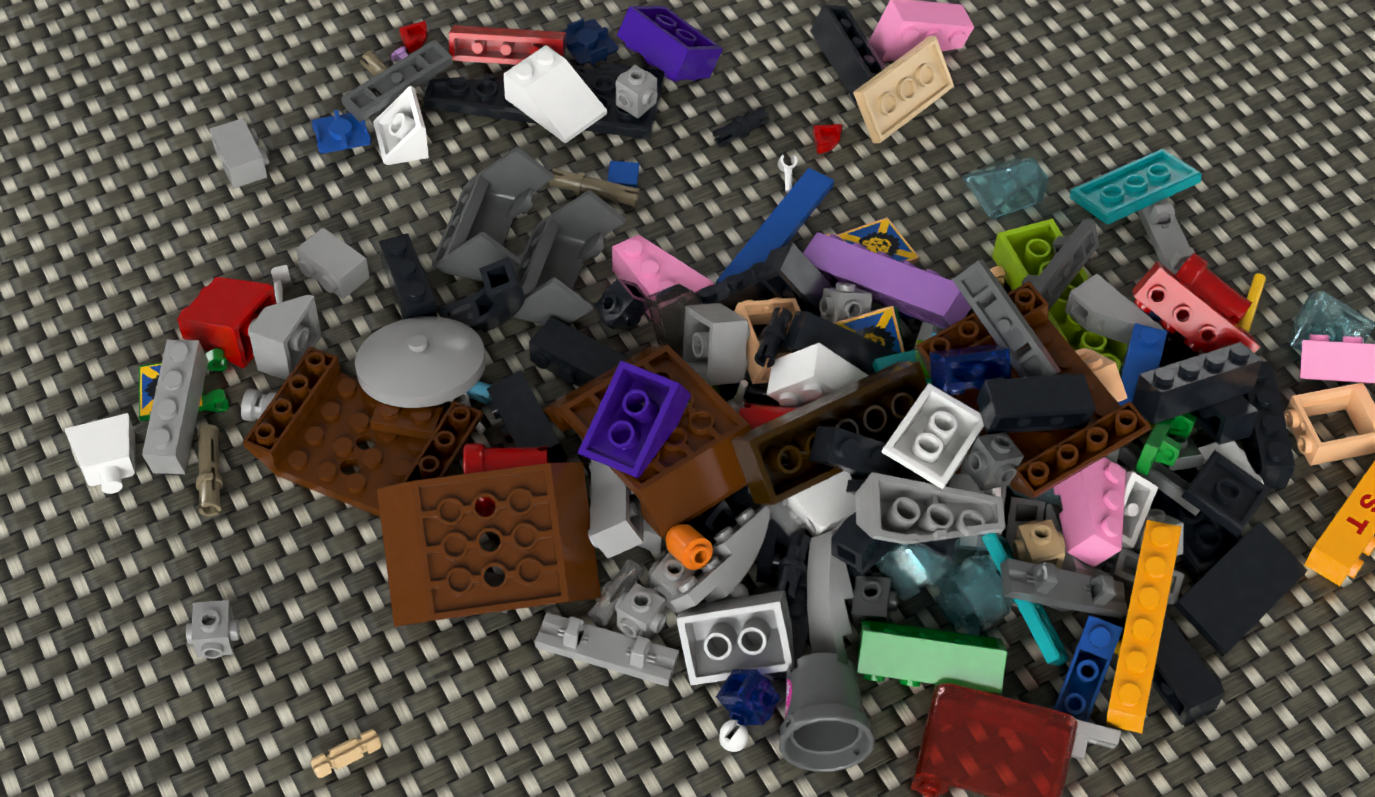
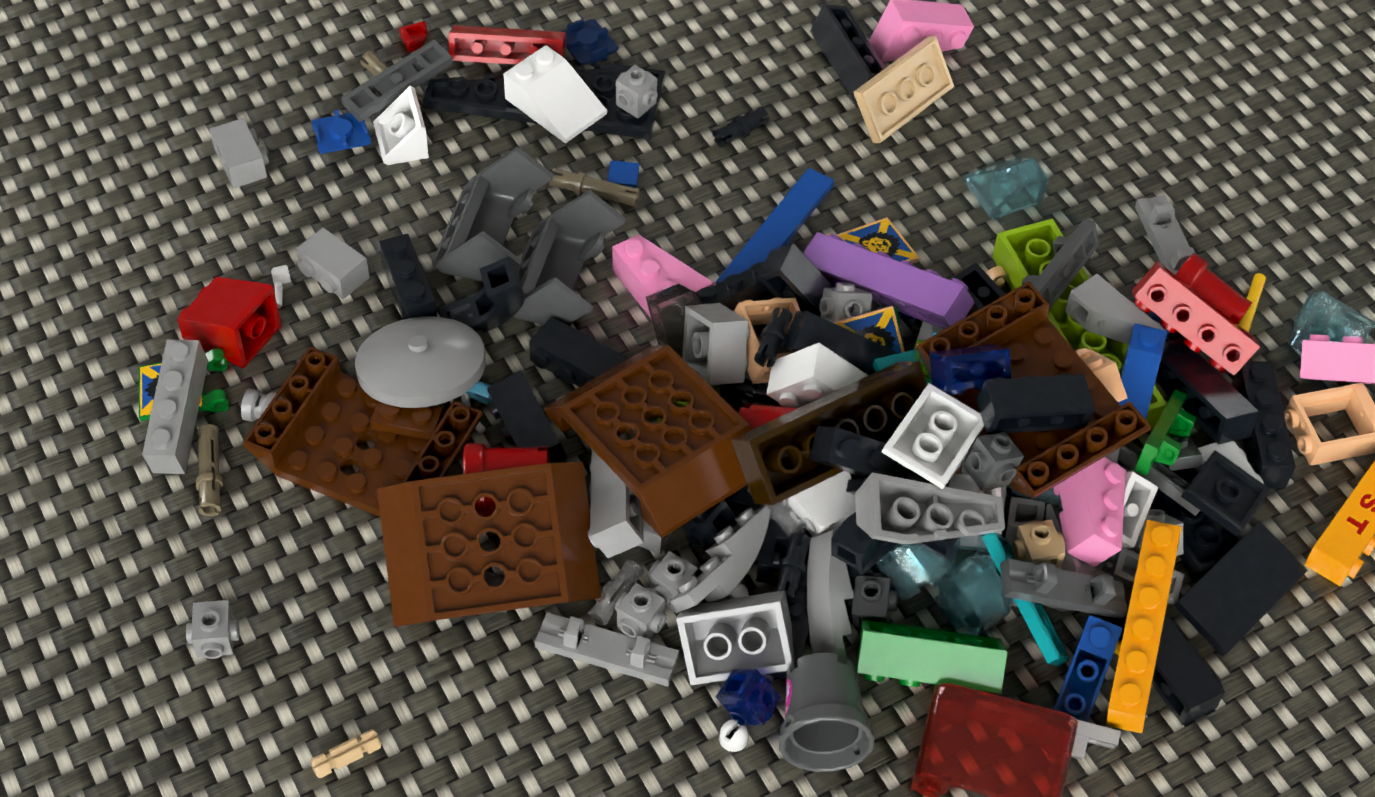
(104, 451): white torso -> none
(284, 334): light grey slope -> none
(399, 54): lavender piece -> none
(622, 305): black brick -> none
(634, 419): dark purple slope -> none
(669, 43): dark purple brick -> none
(688, 546): orange brick -> none
(737, 402): white hand -> none
(787, 171): white hand -> none
(826, 137): red tile -> none
(1004, 321): dark grey hinge -> none
(1135, 186): teal tile -> none
(1196, 382): black brick -> none

